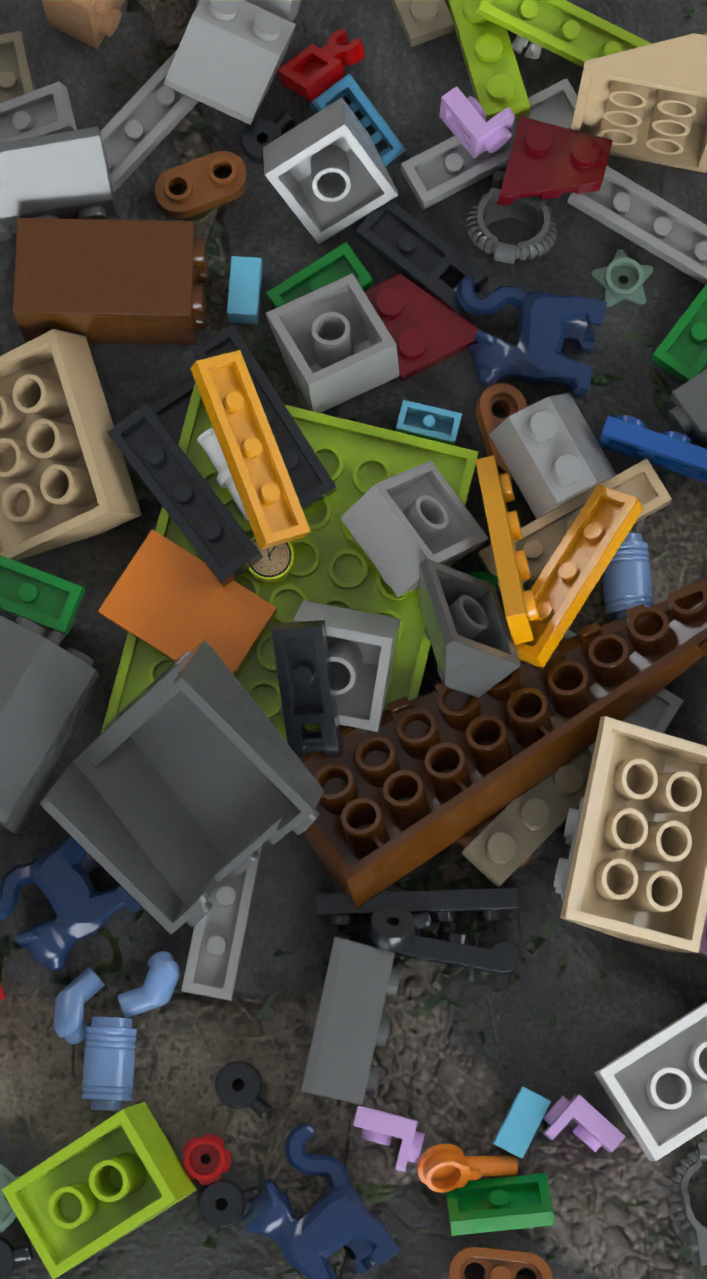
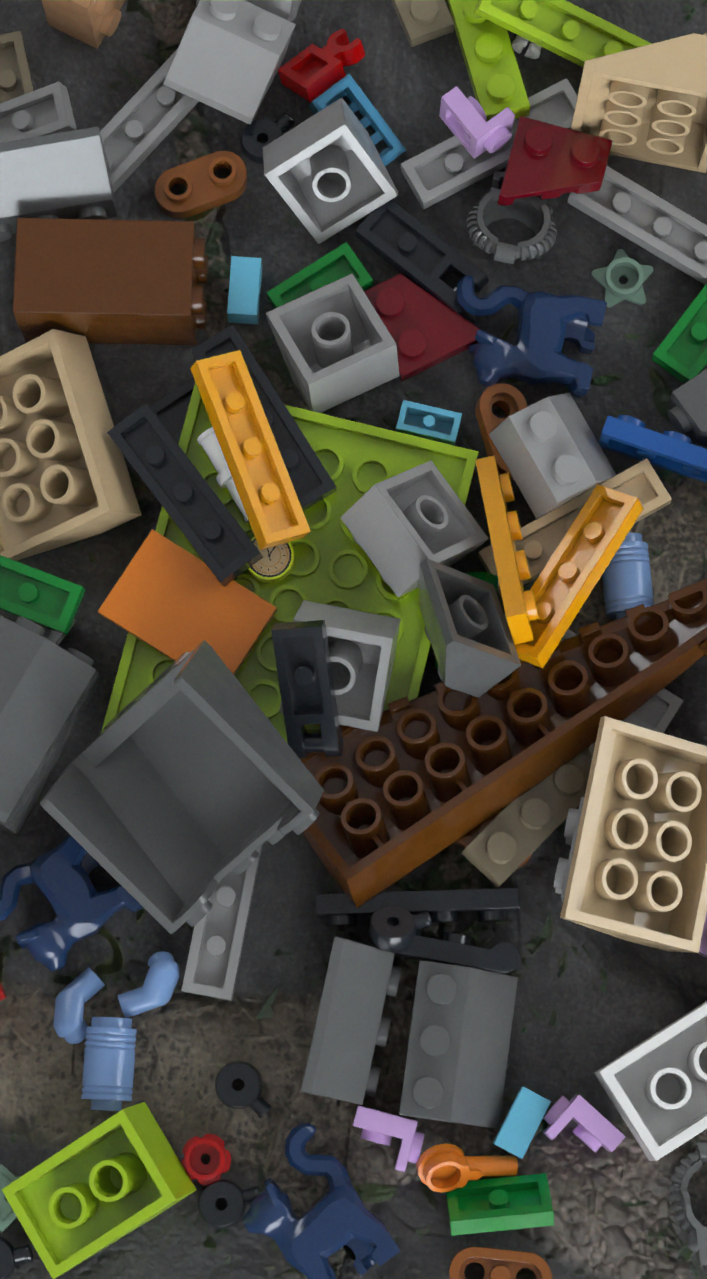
(458, 1045): none -> dark grey slope

